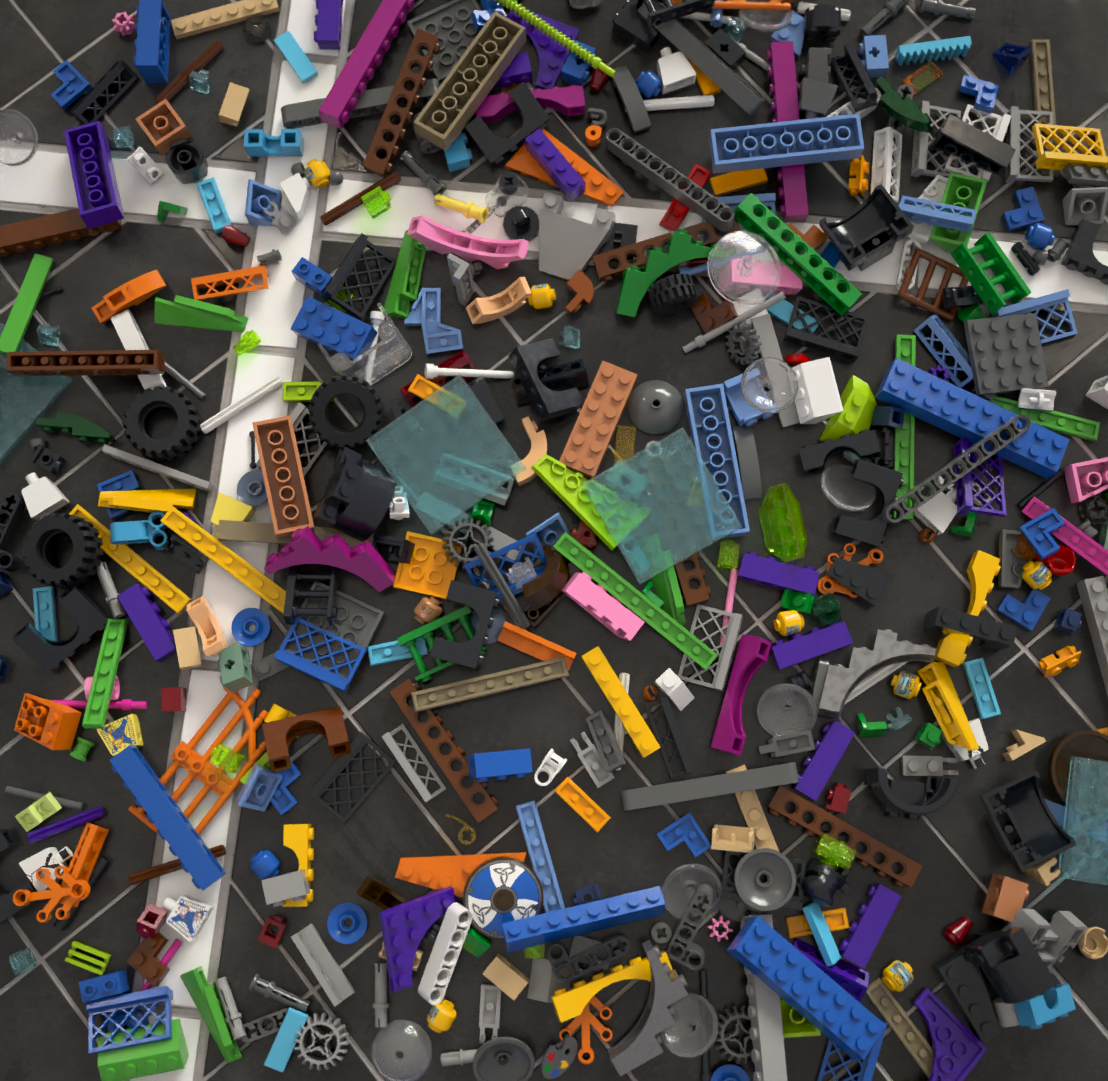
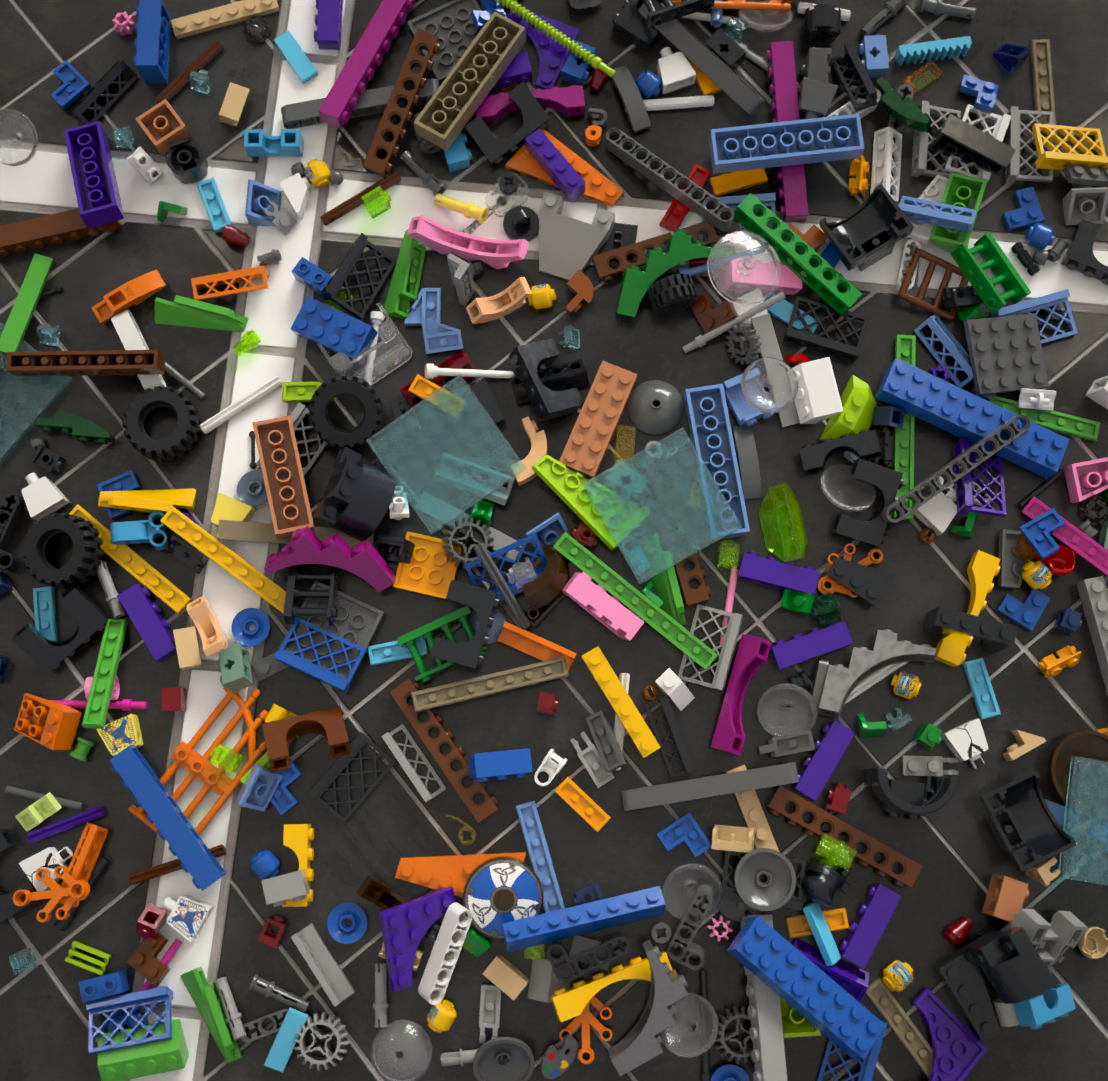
(158, 468): light grey tile -> none
(427, 610): medium nougat head -> none
(548, 704): none -> dark red brick
(789, 623): yellow head -> none
(793, 32): medium blue wing -> none
(947, 706): yellow wedge -> none

